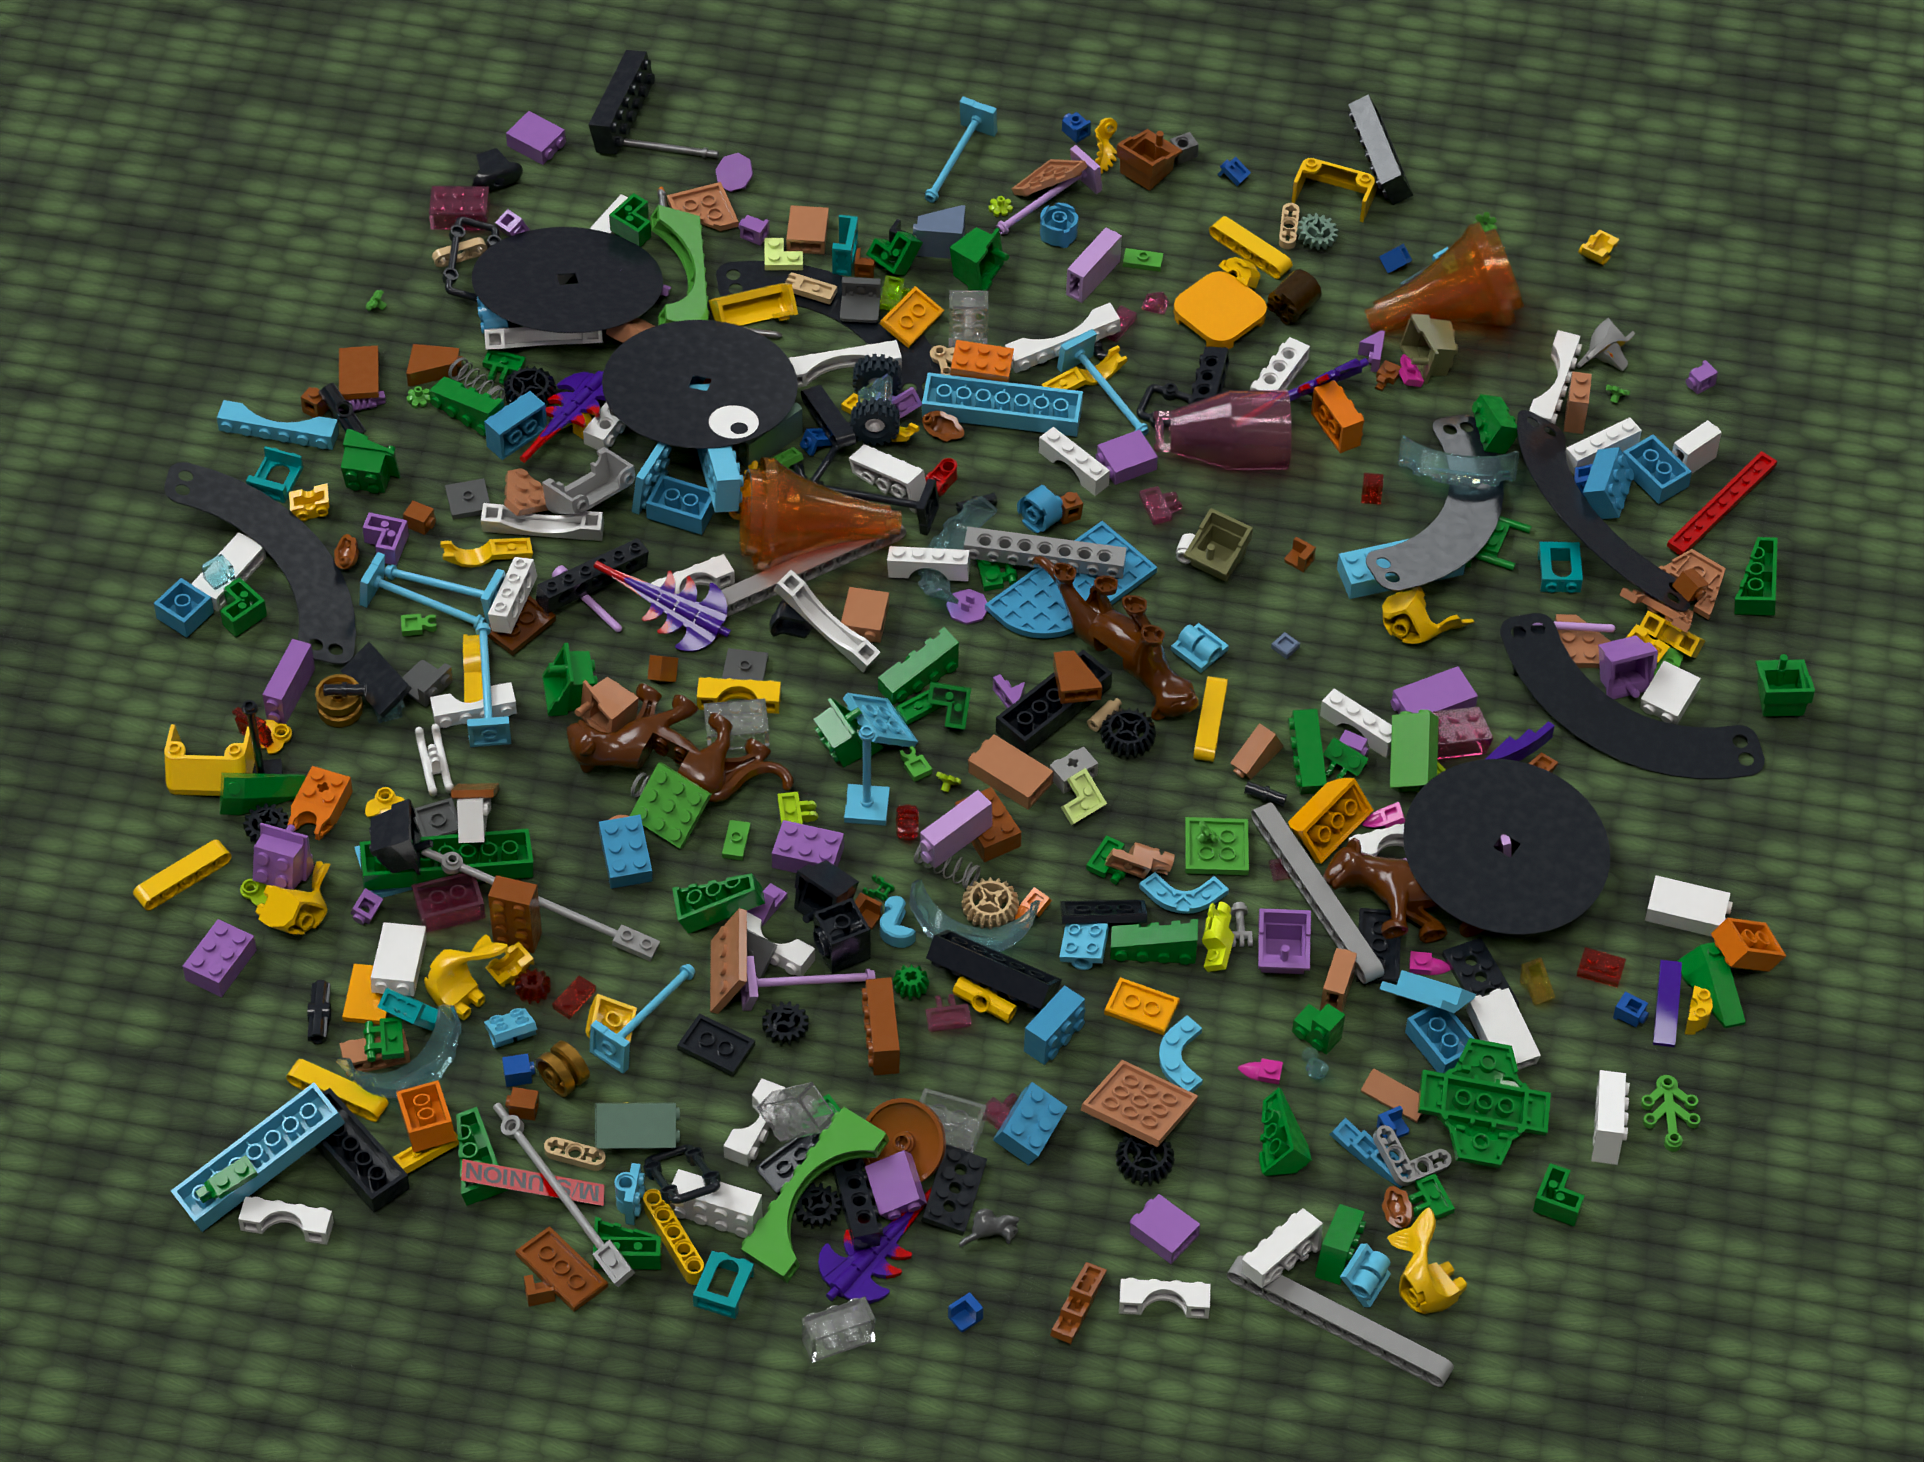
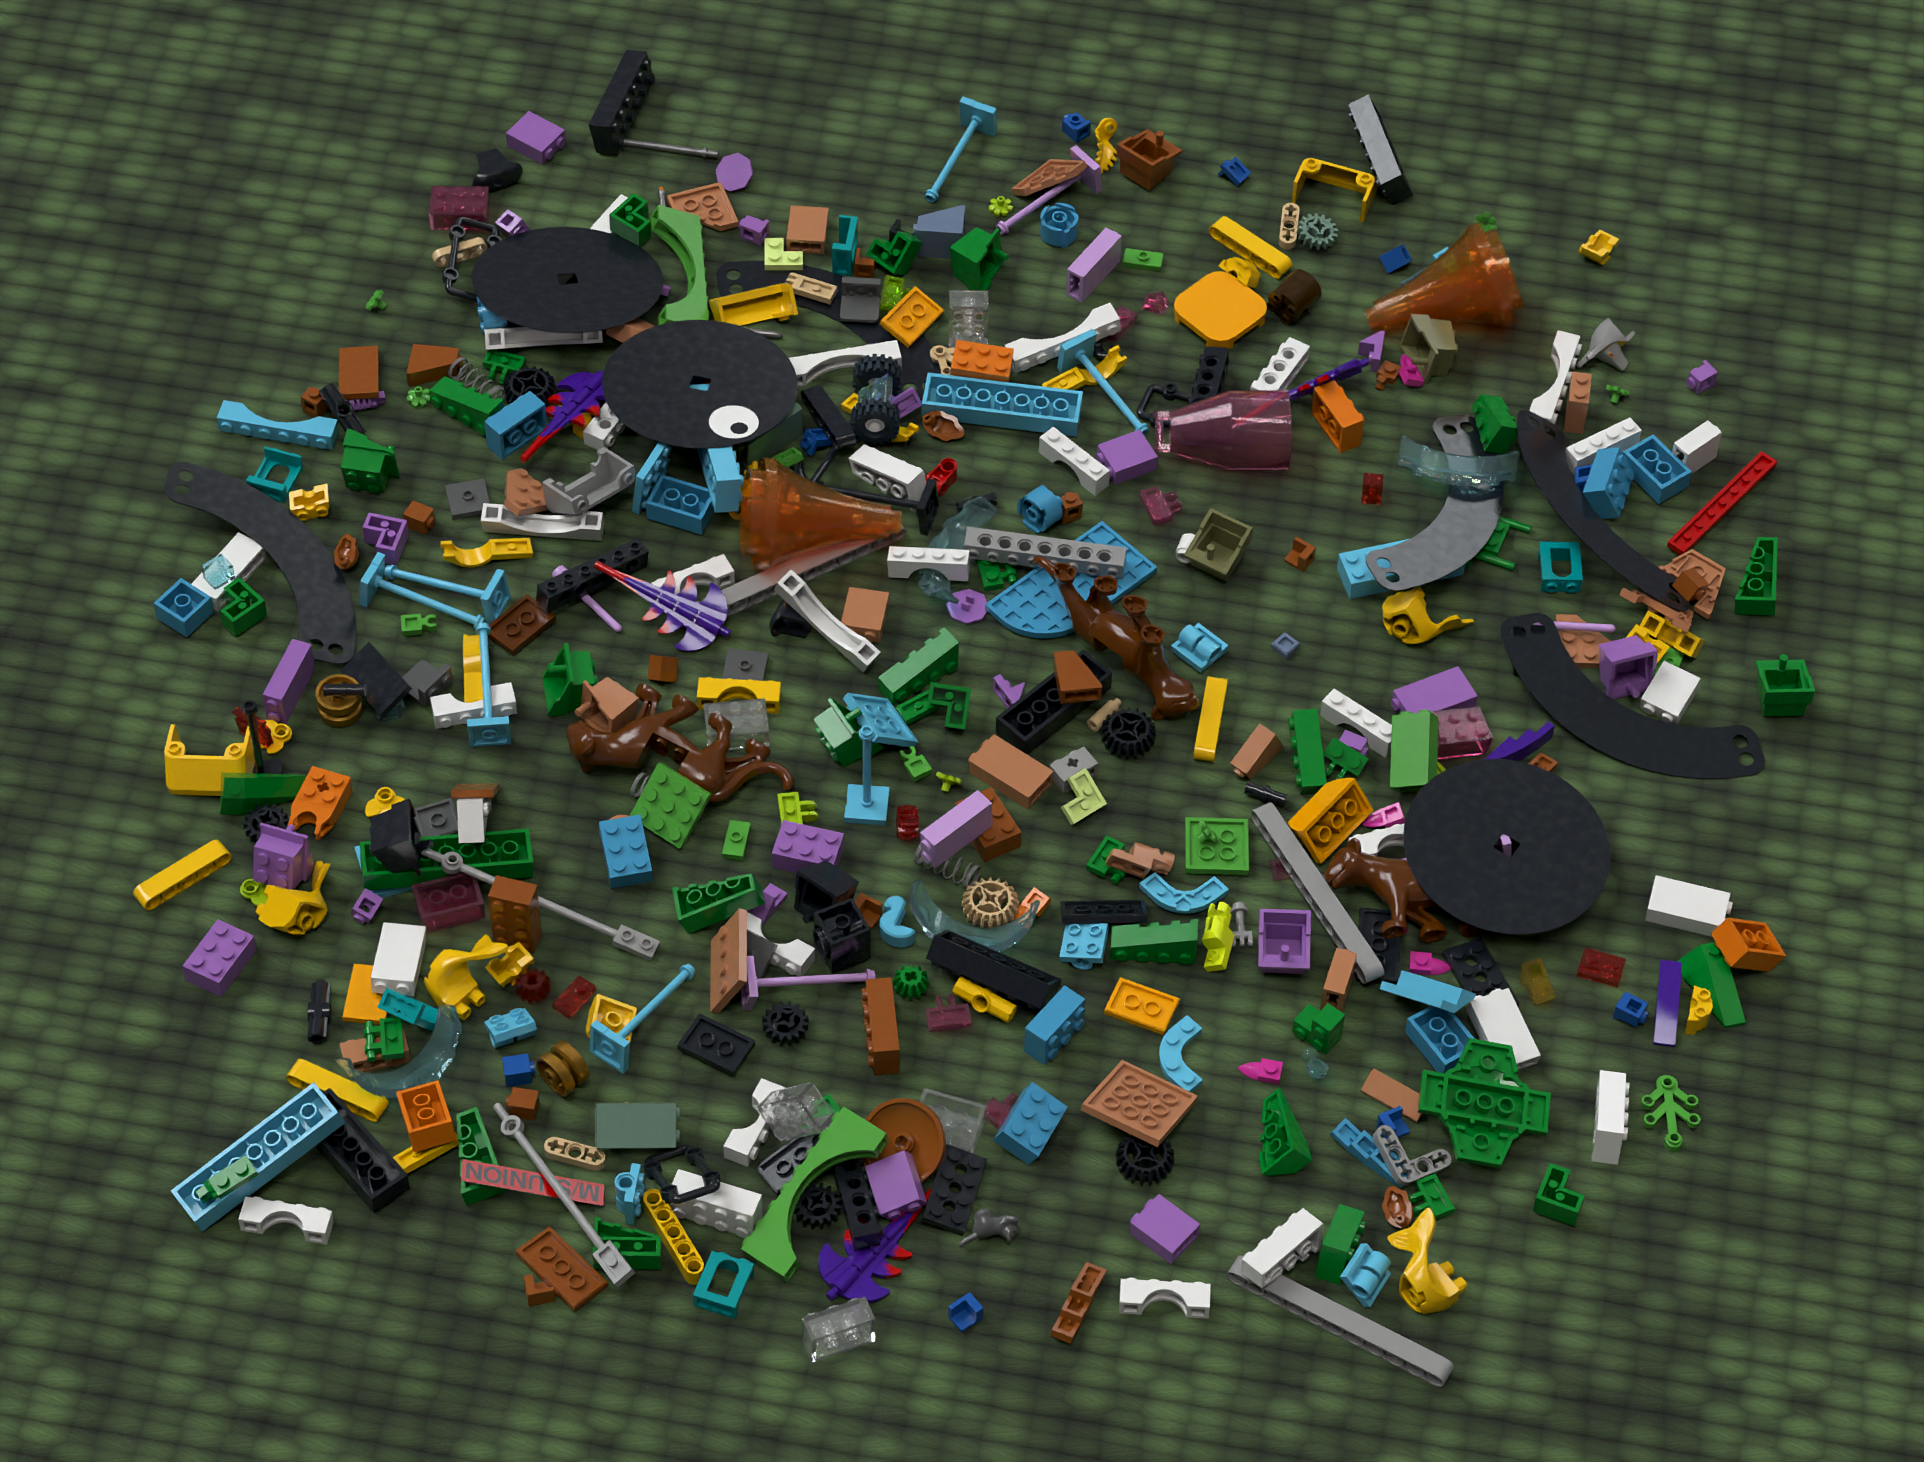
(435, 761): white piece -> none
(512, 595): white brick -> none
(876, 893): green piece -> none
(1188, 145): flat silver brick -> none

